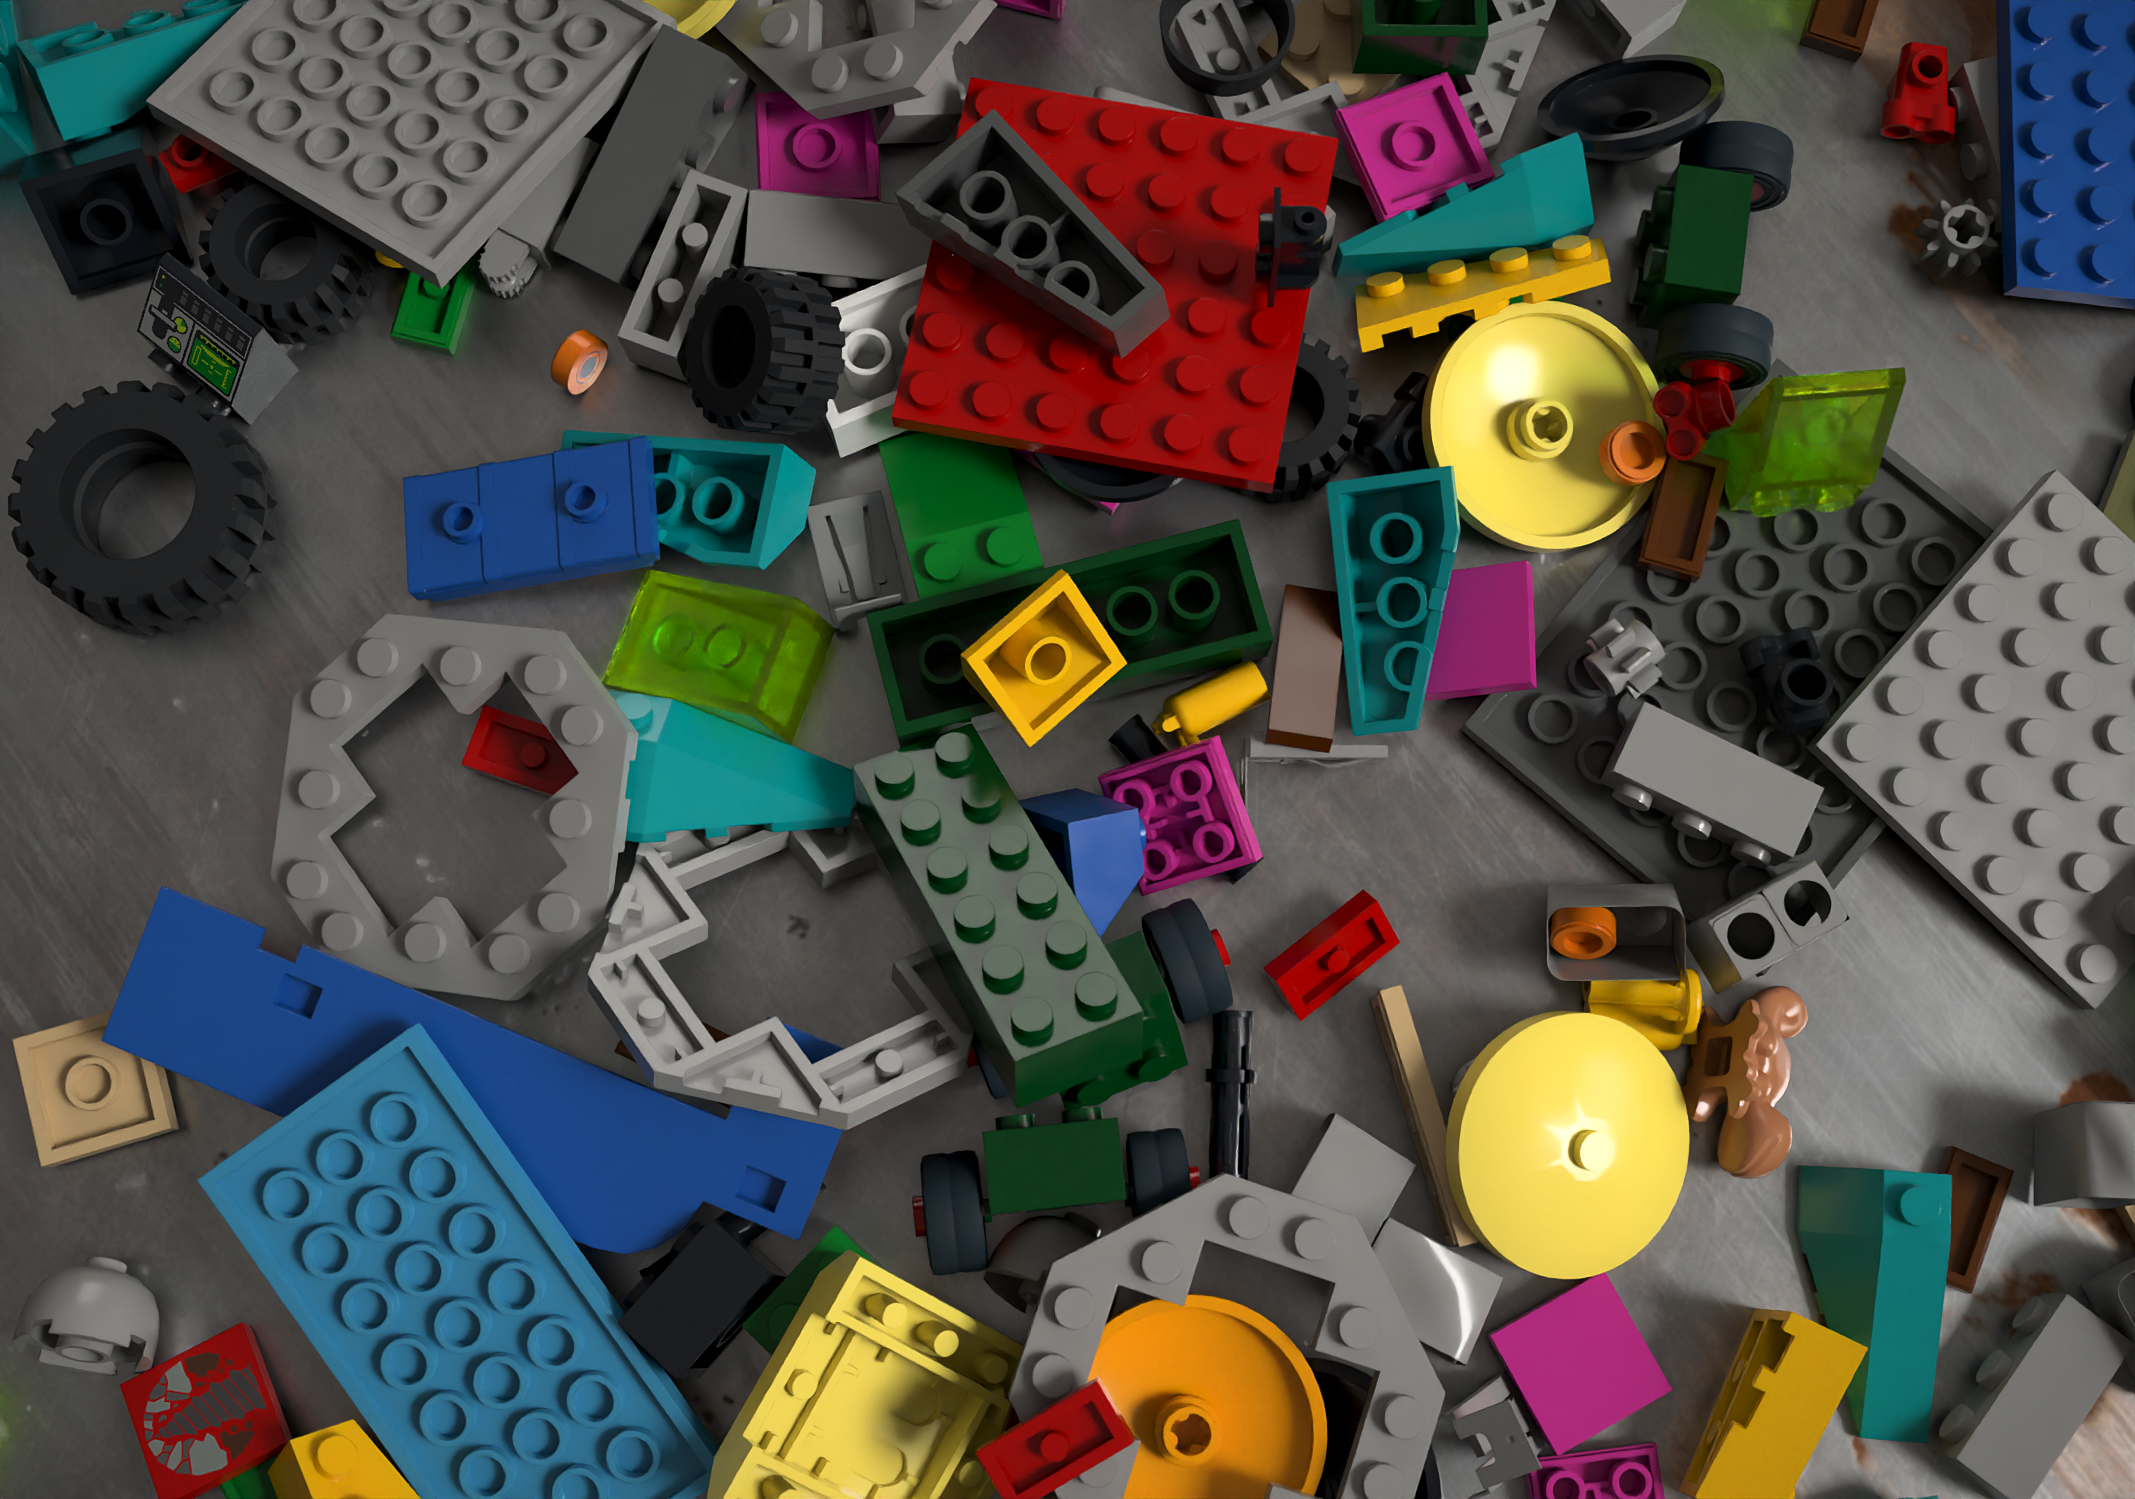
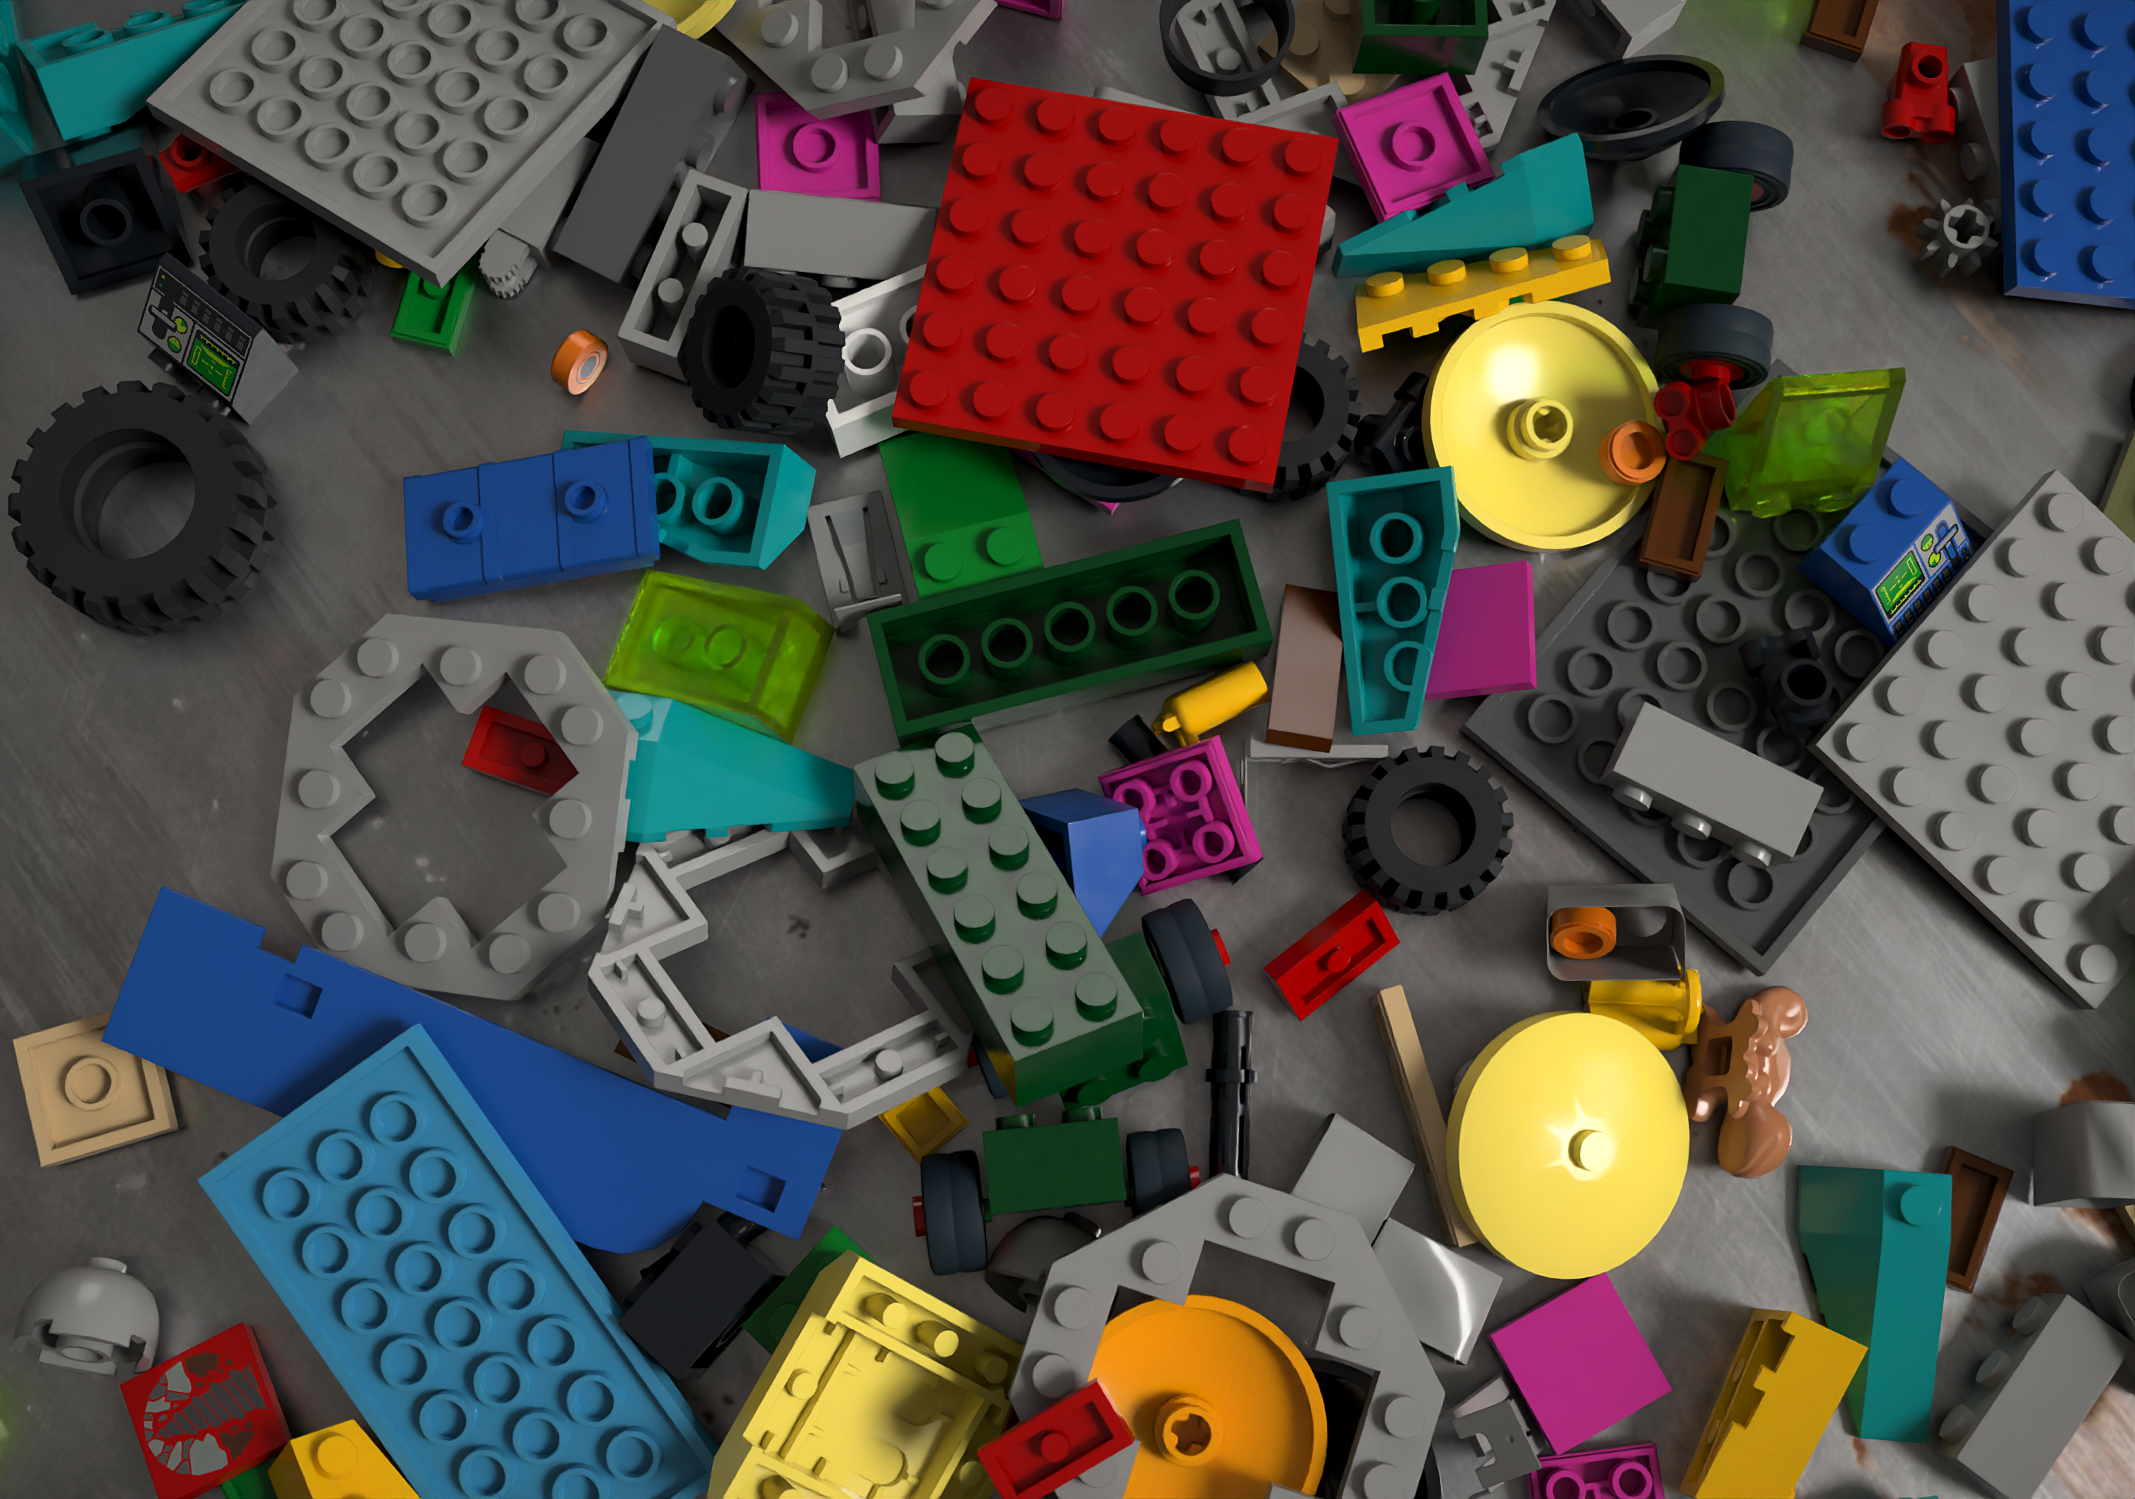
(925, 1123): none -> yellow tile
(1028, 230): dark grey wedge -> none
(1042, 659): yellow slope -> none
(1289, 247): black hinge -> none
(1464, 794): none -> black tyre
(1624, 658): light grey gear -> none
(1708, 934): light grey piece -> none
(1891, 552): none -> blue slope

